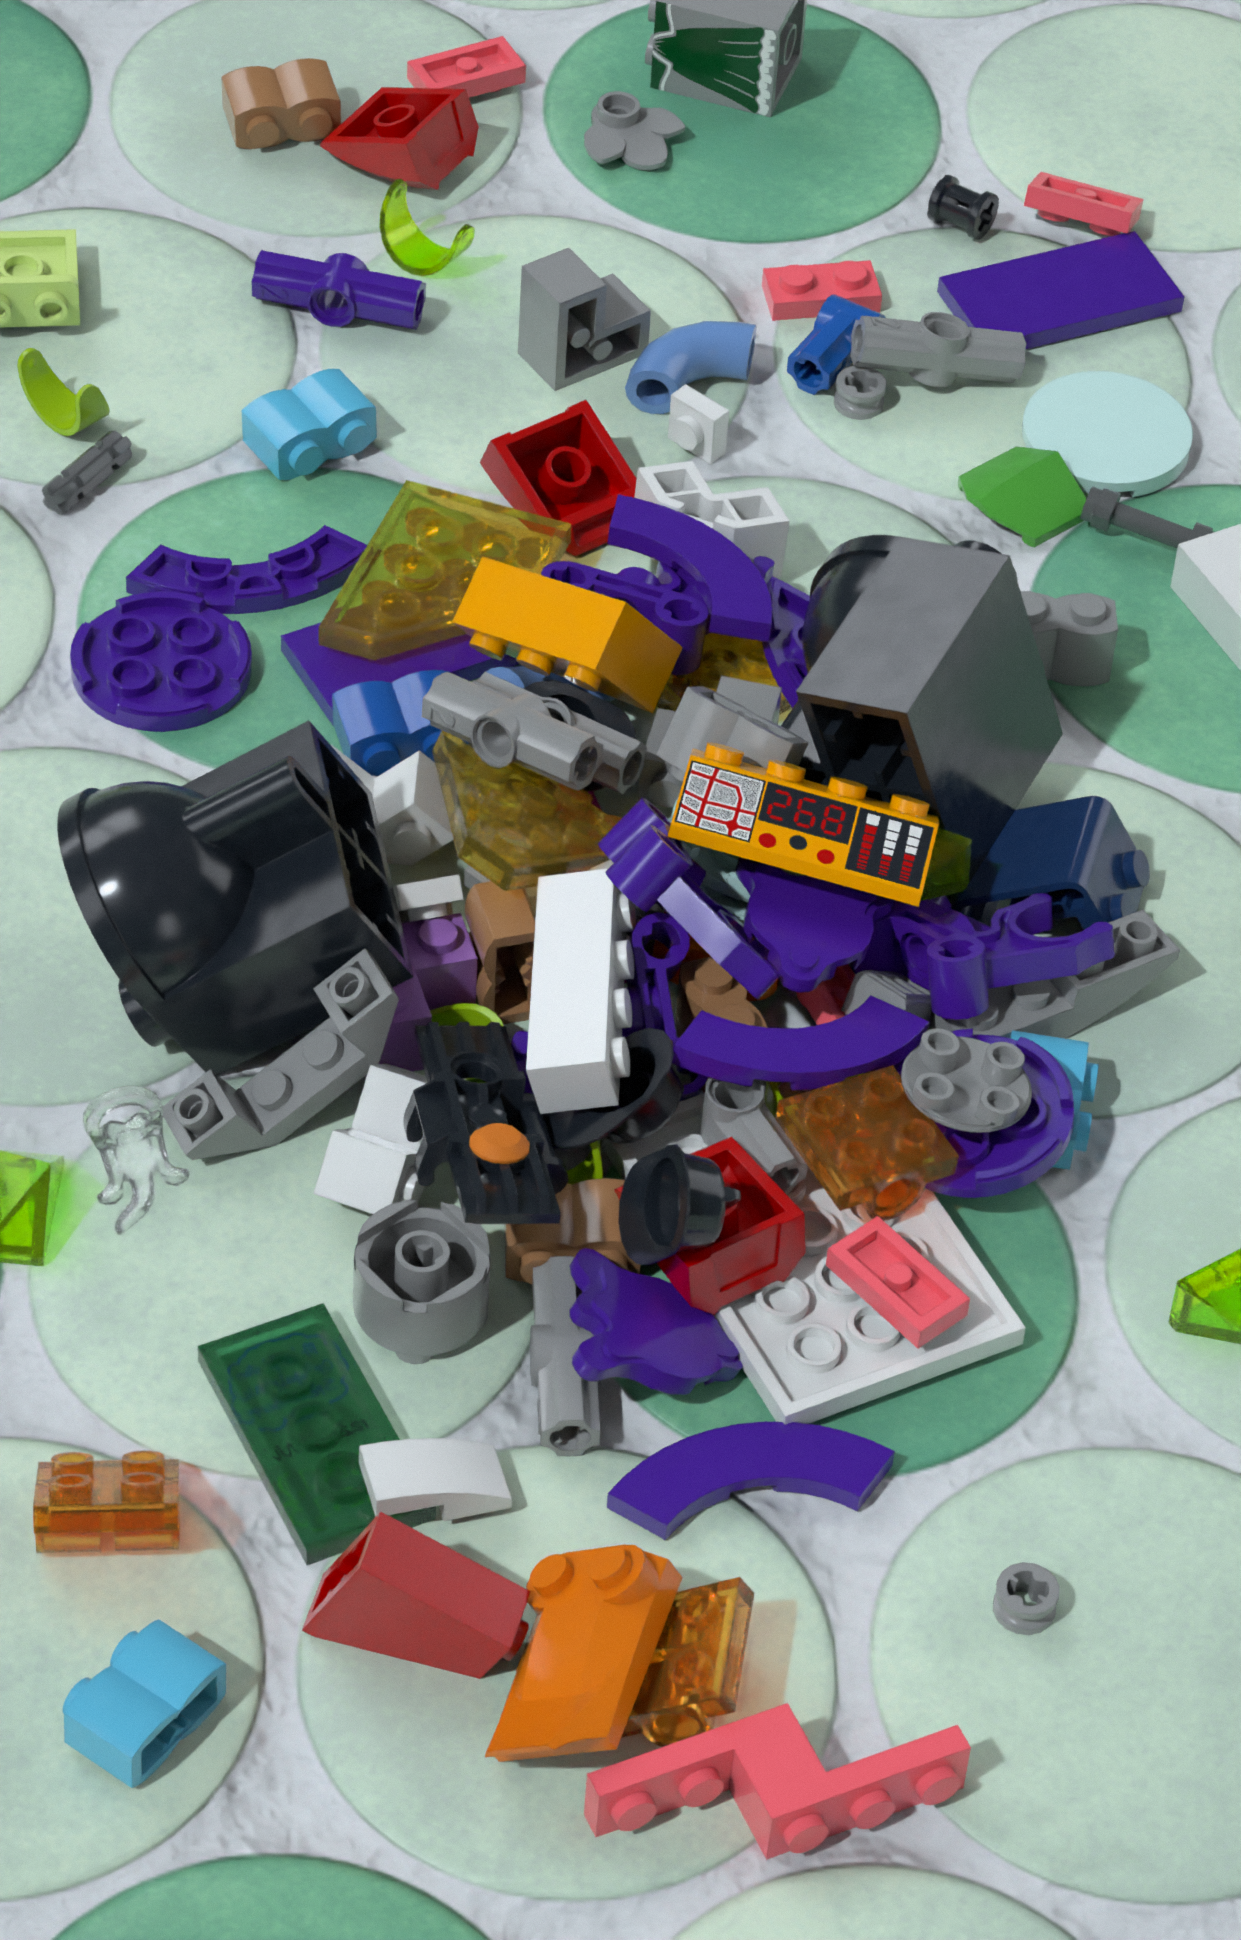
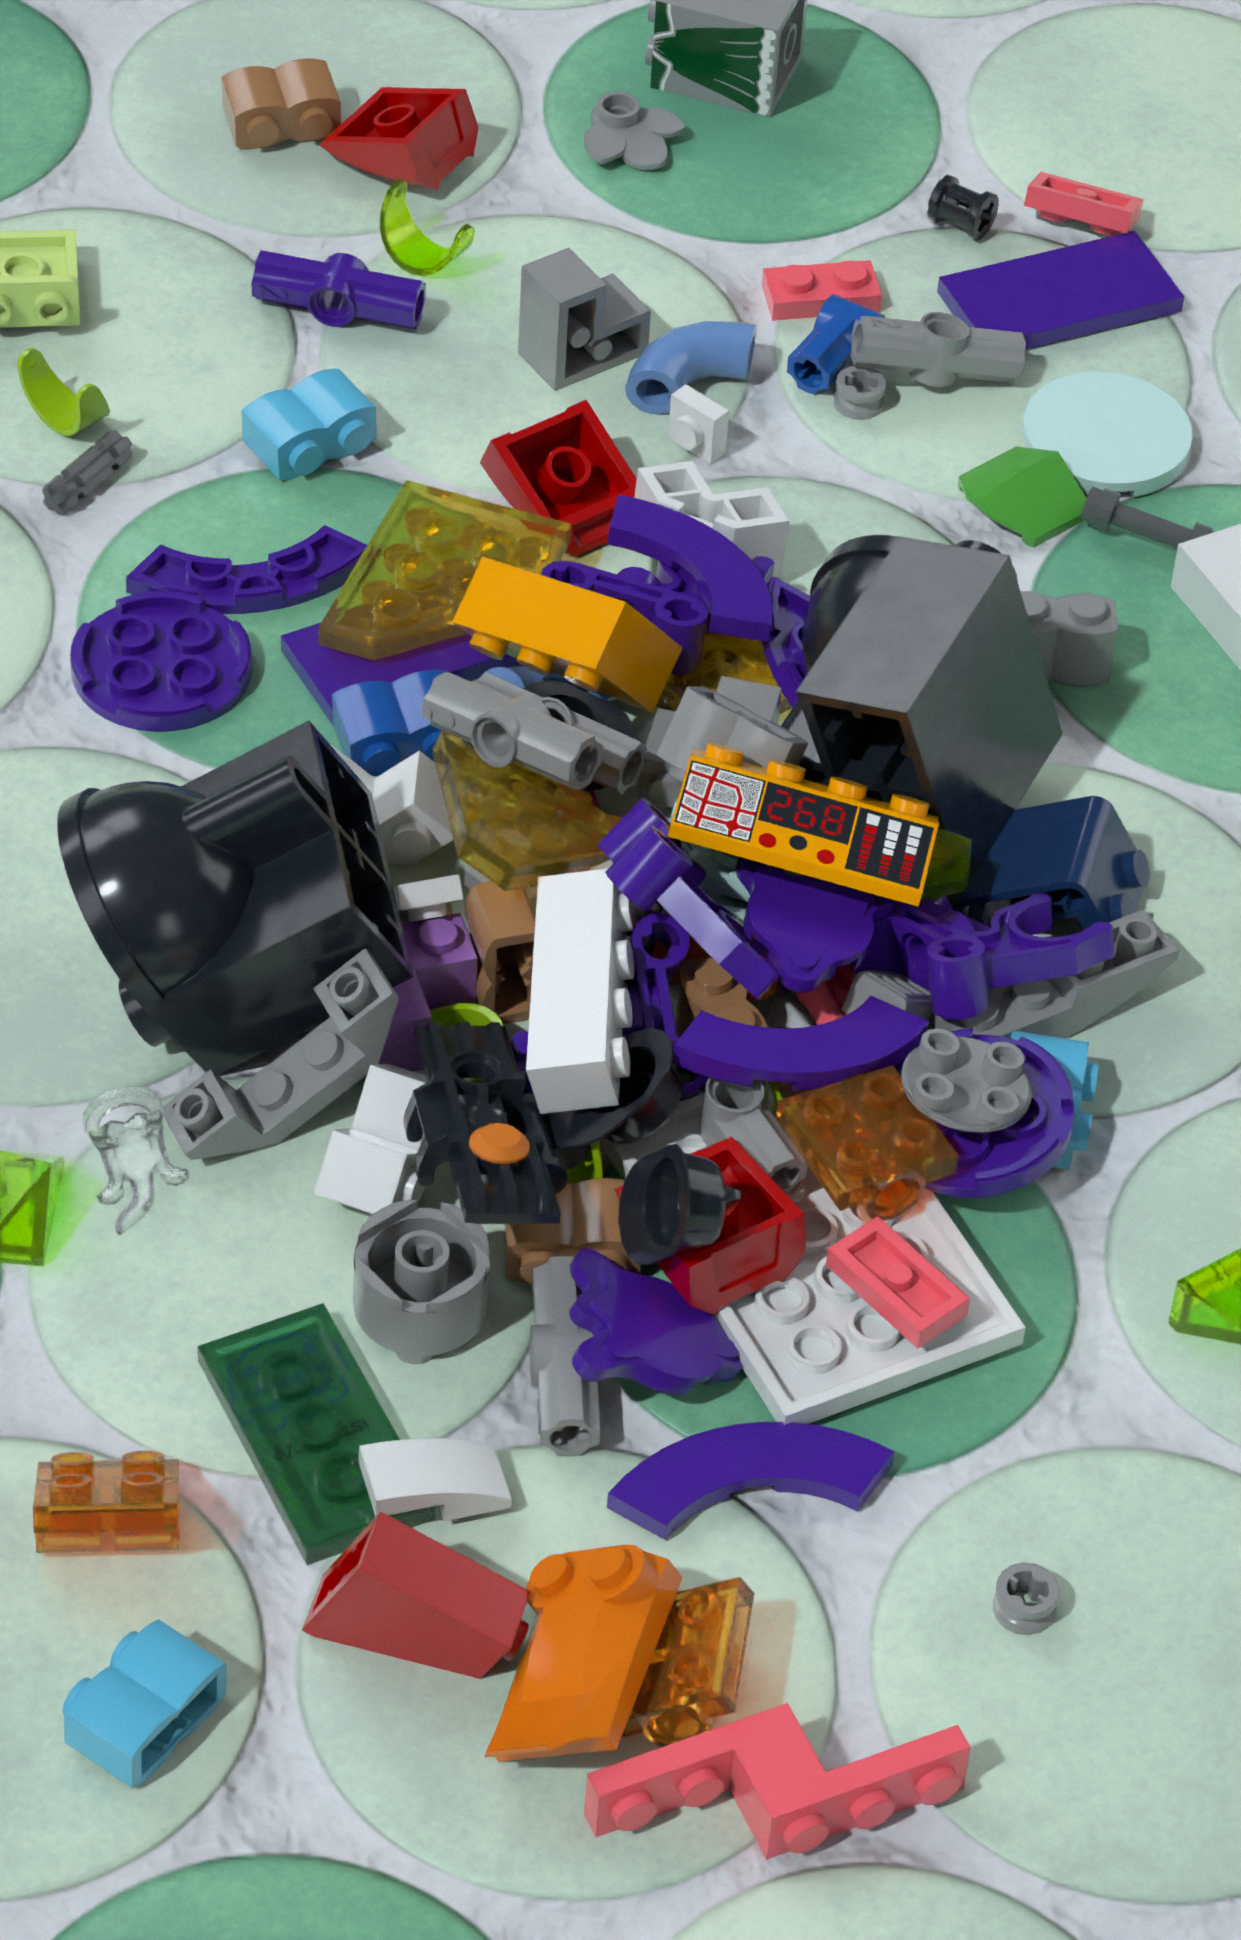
(474, 67): coral plate -> none

